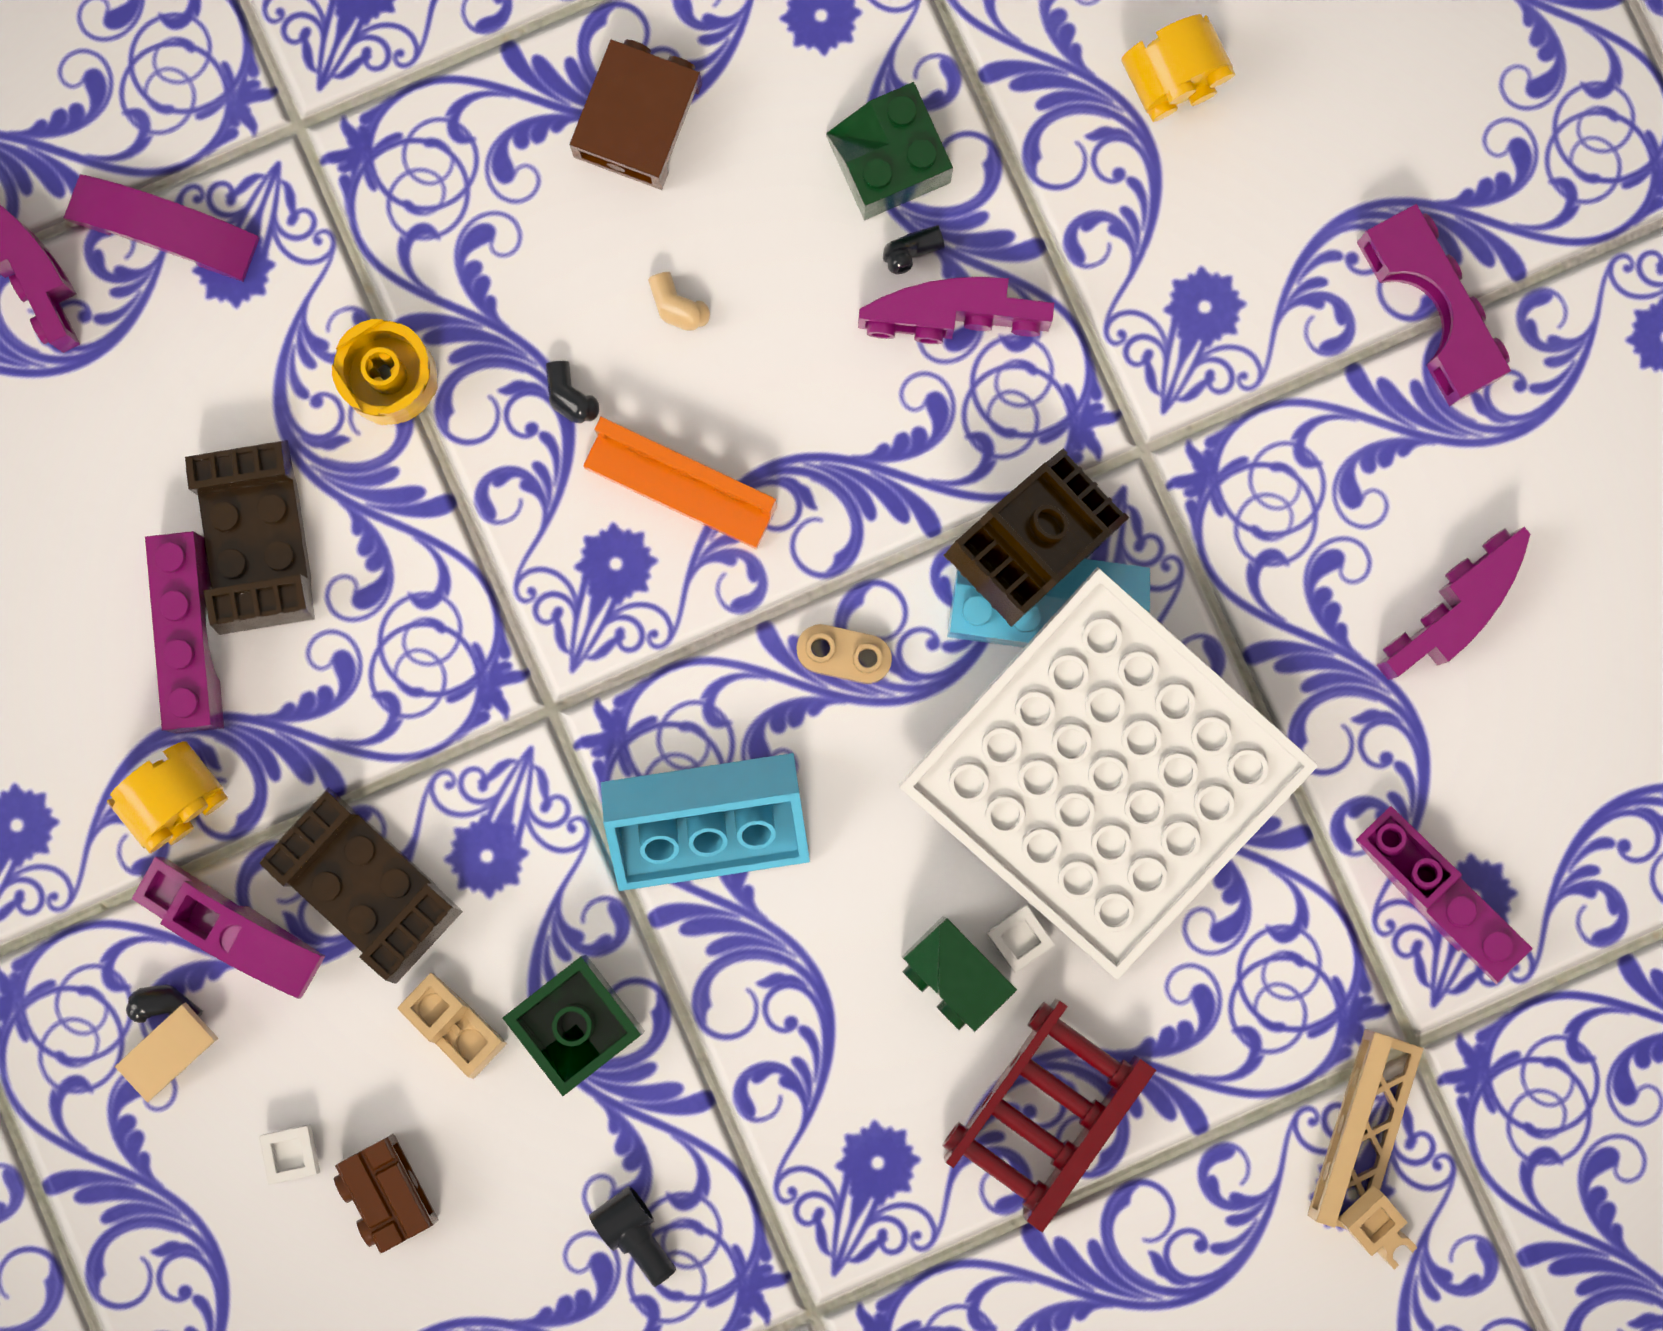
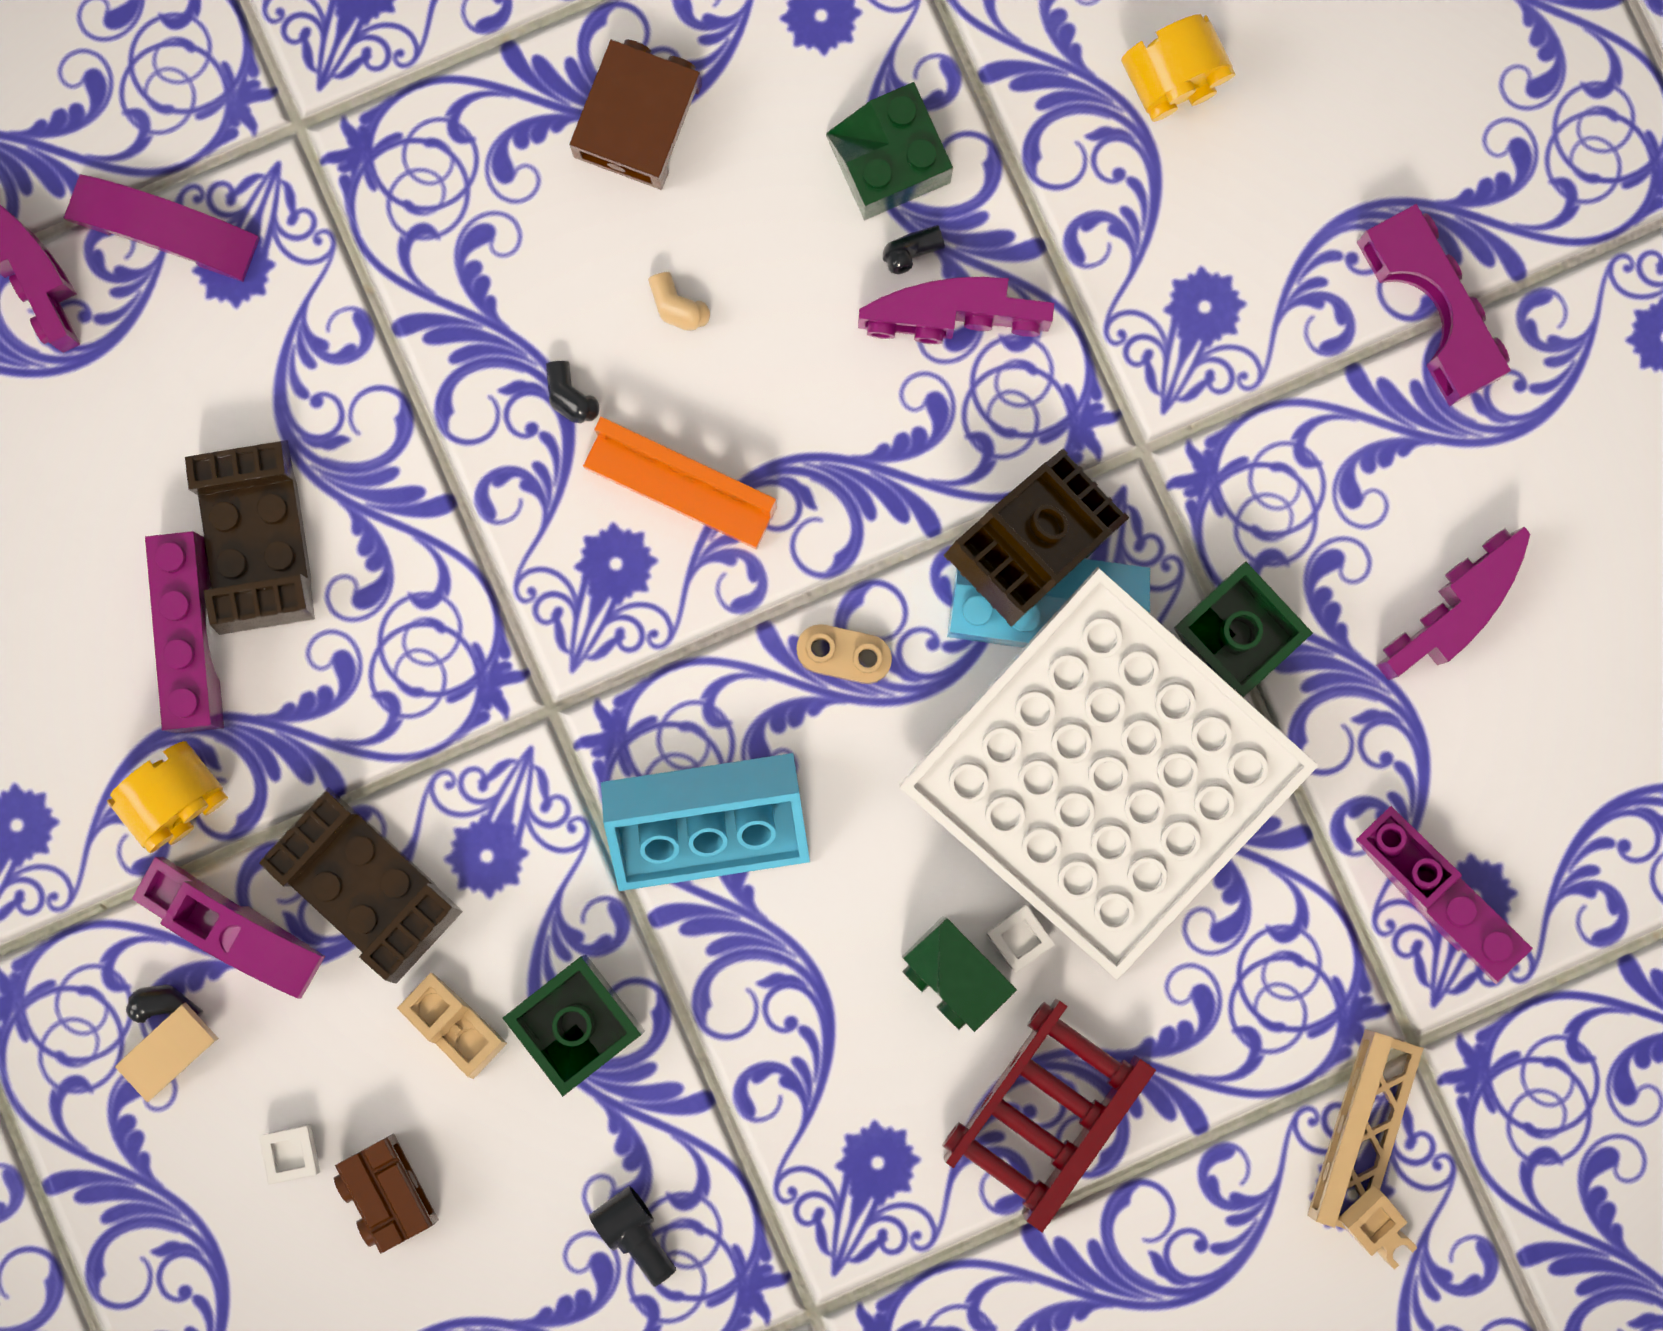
(358, 376): yellow brick -> none
(1242, 629): none -> dark green slope

